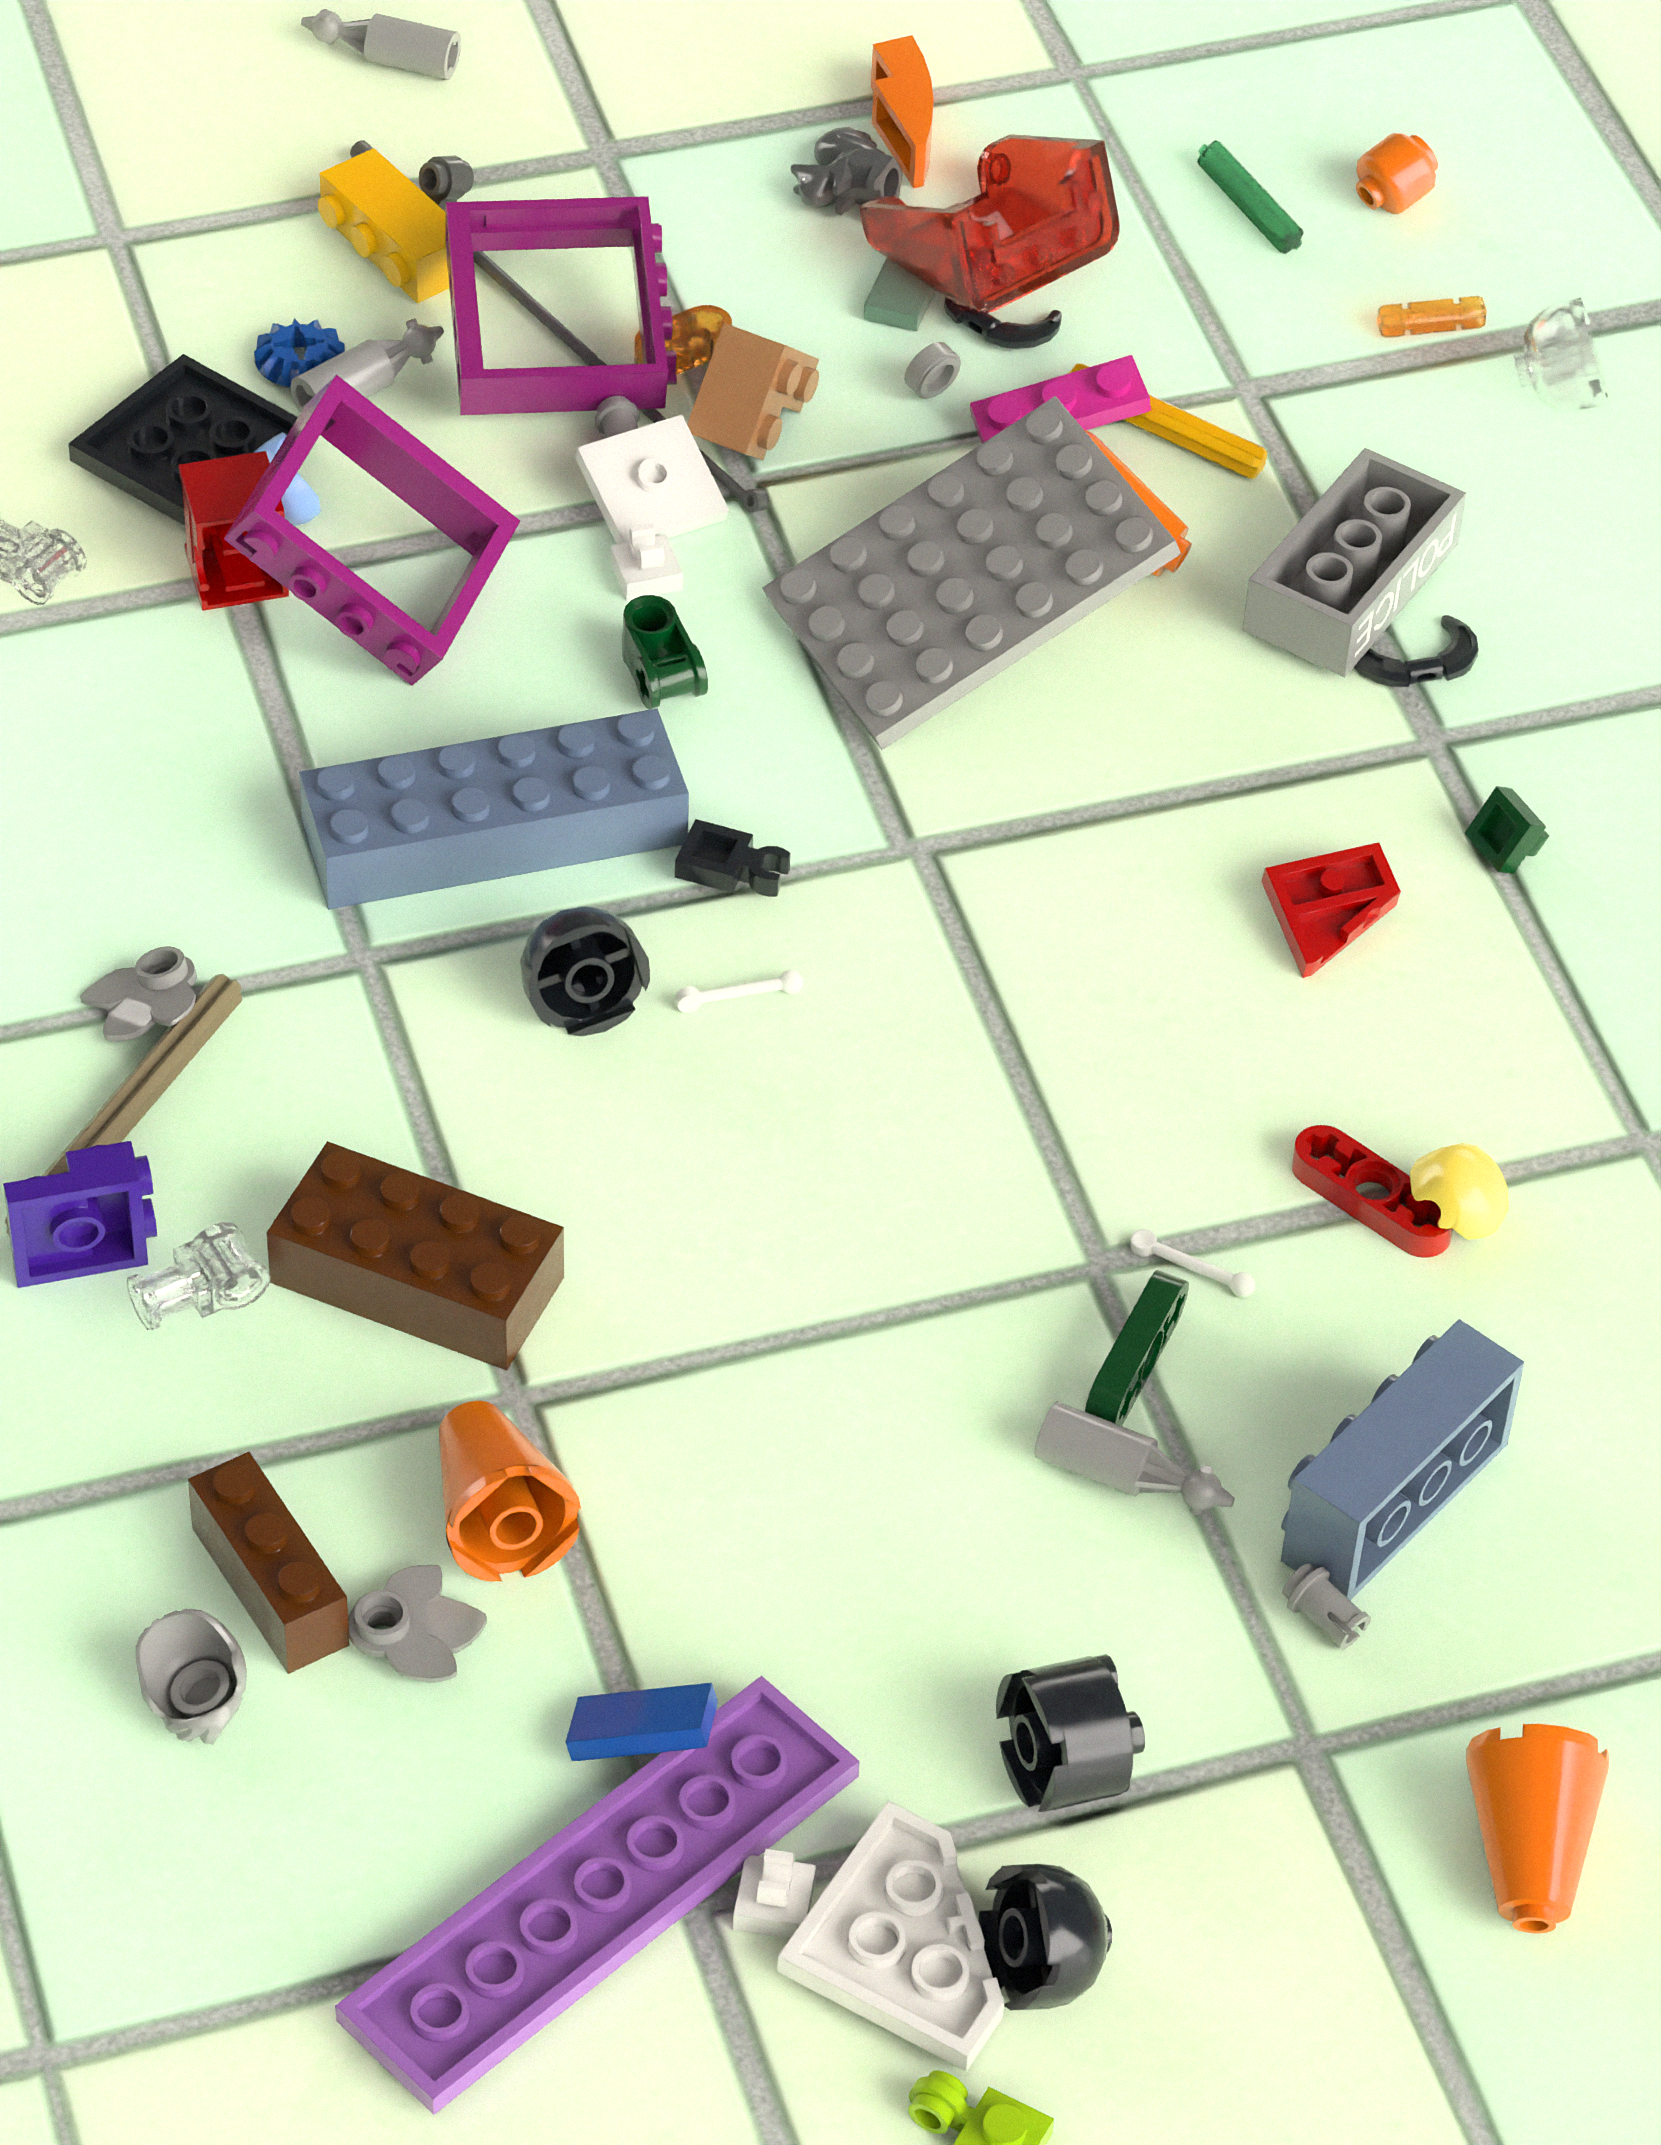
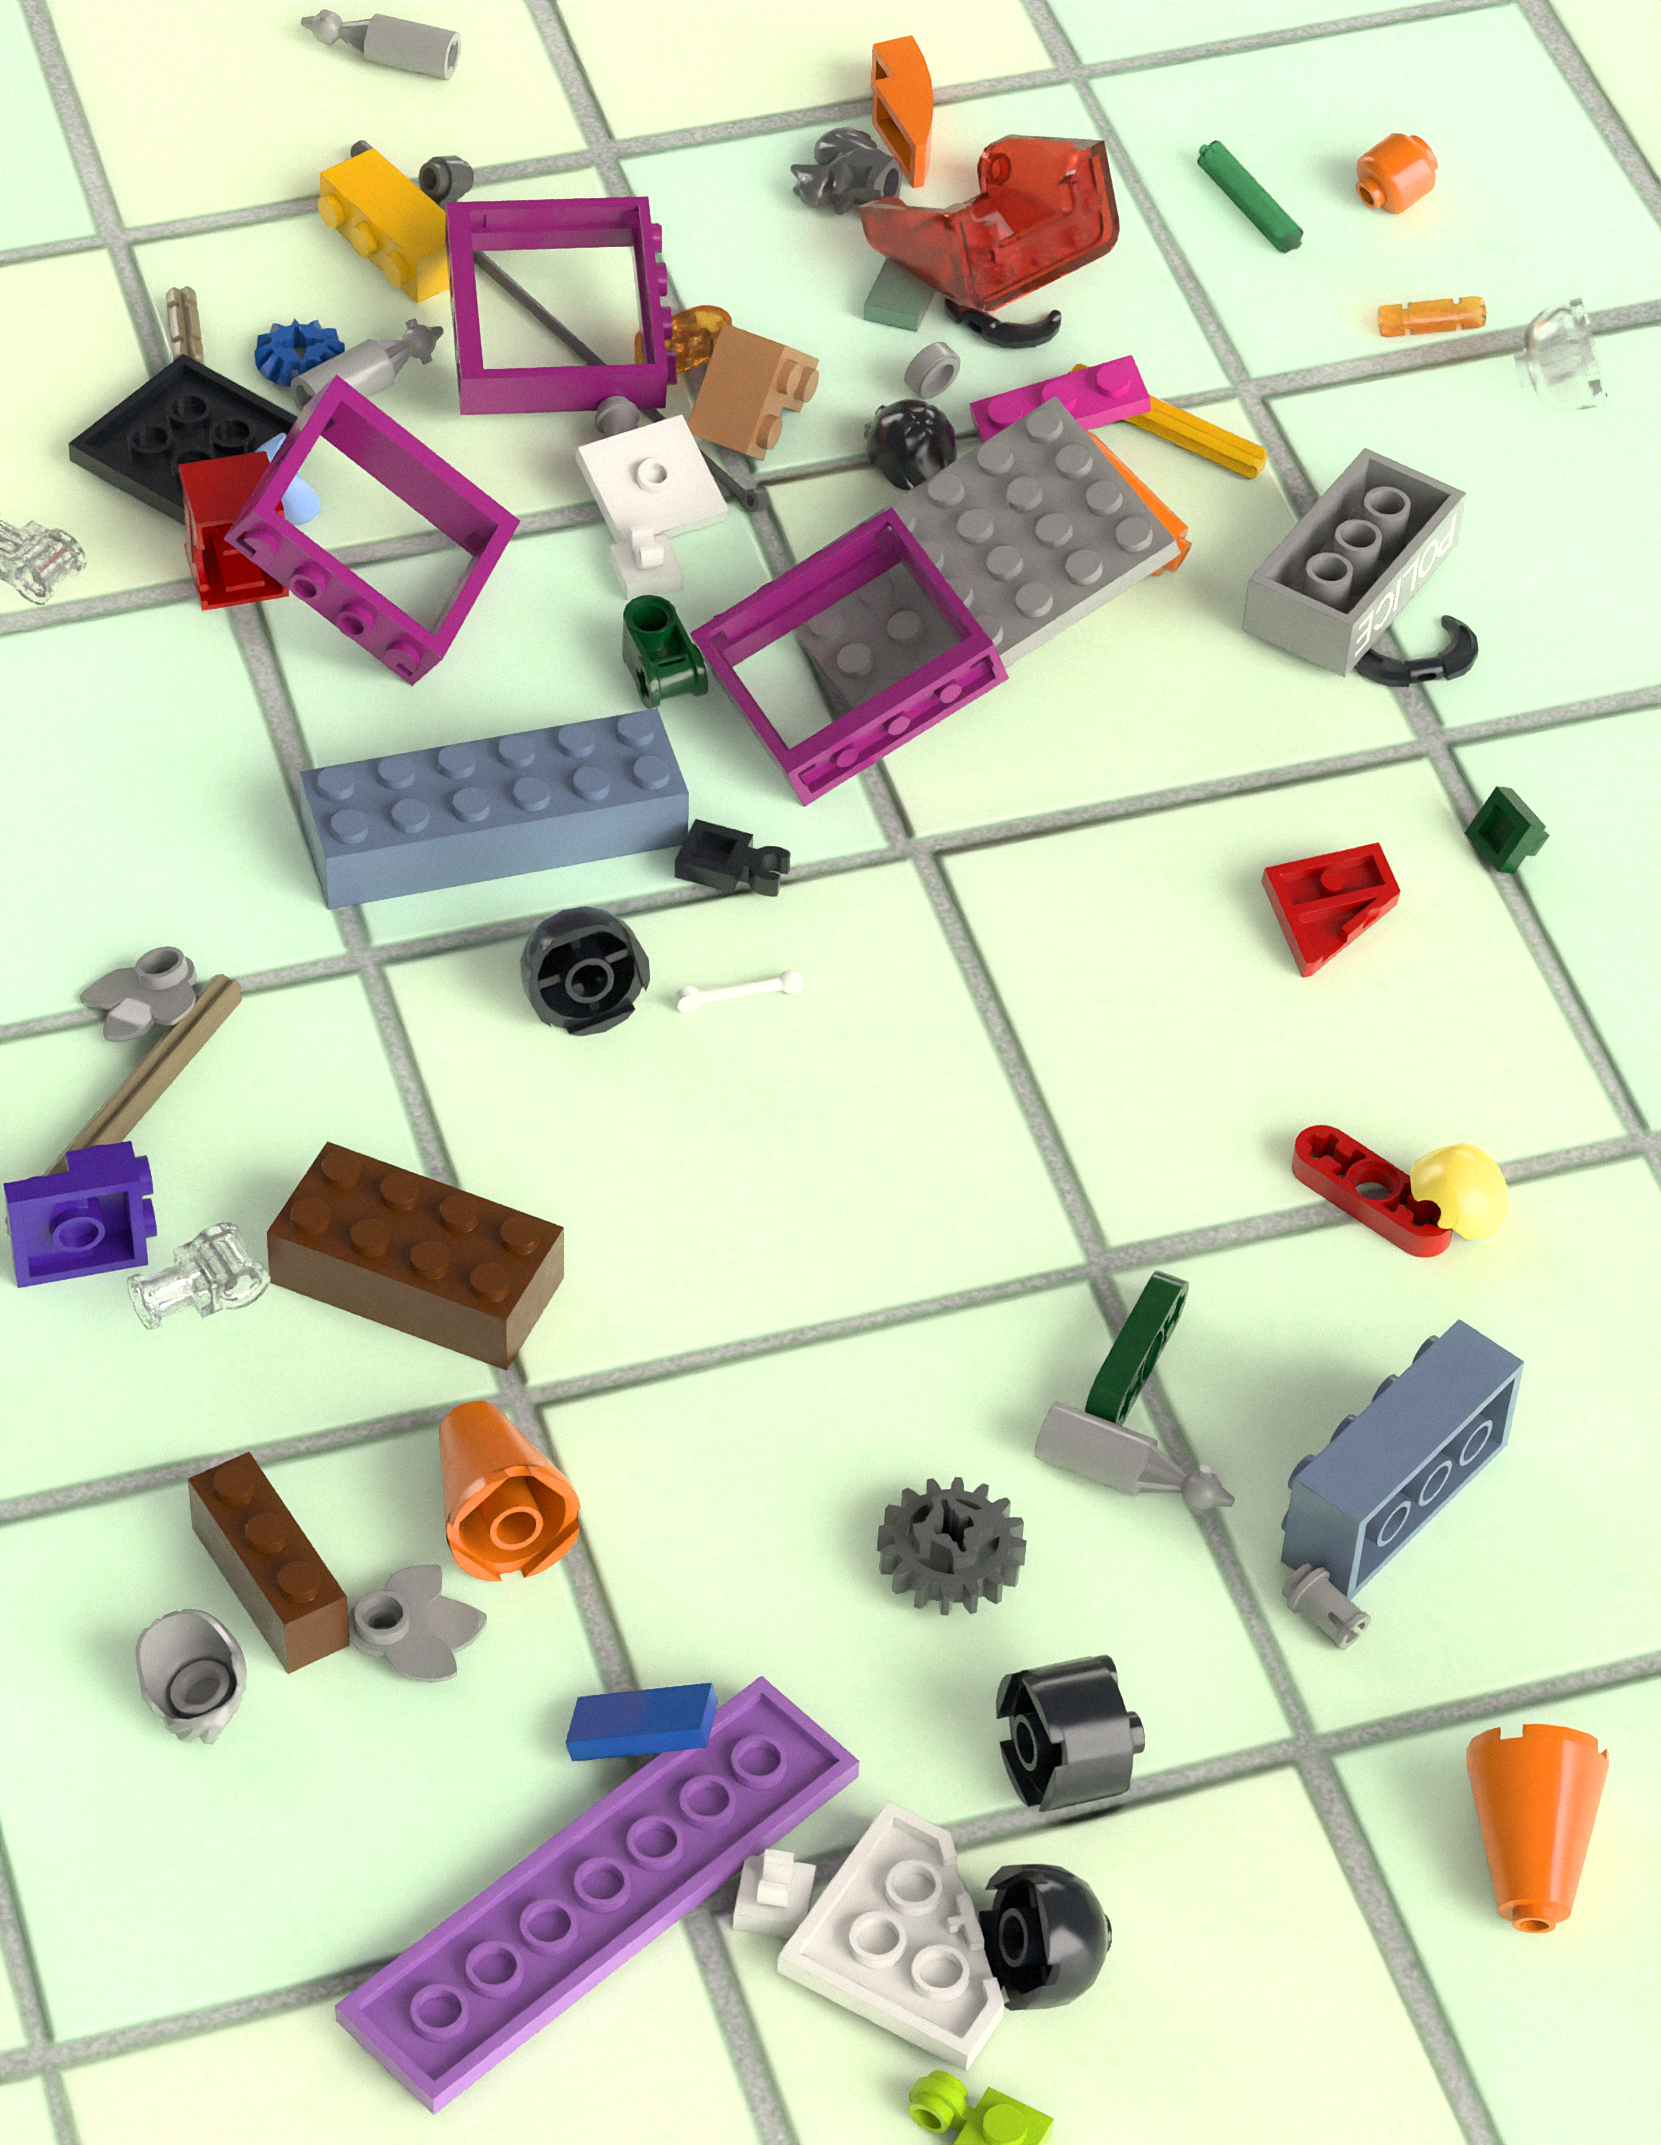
(184, 323): none -> dark tan axle
(888, 717): none -> magenta window
(910, 442): none -> black hair
(951, 1546): none -> dark grey gear
(1145, 1243): white hinge -> none

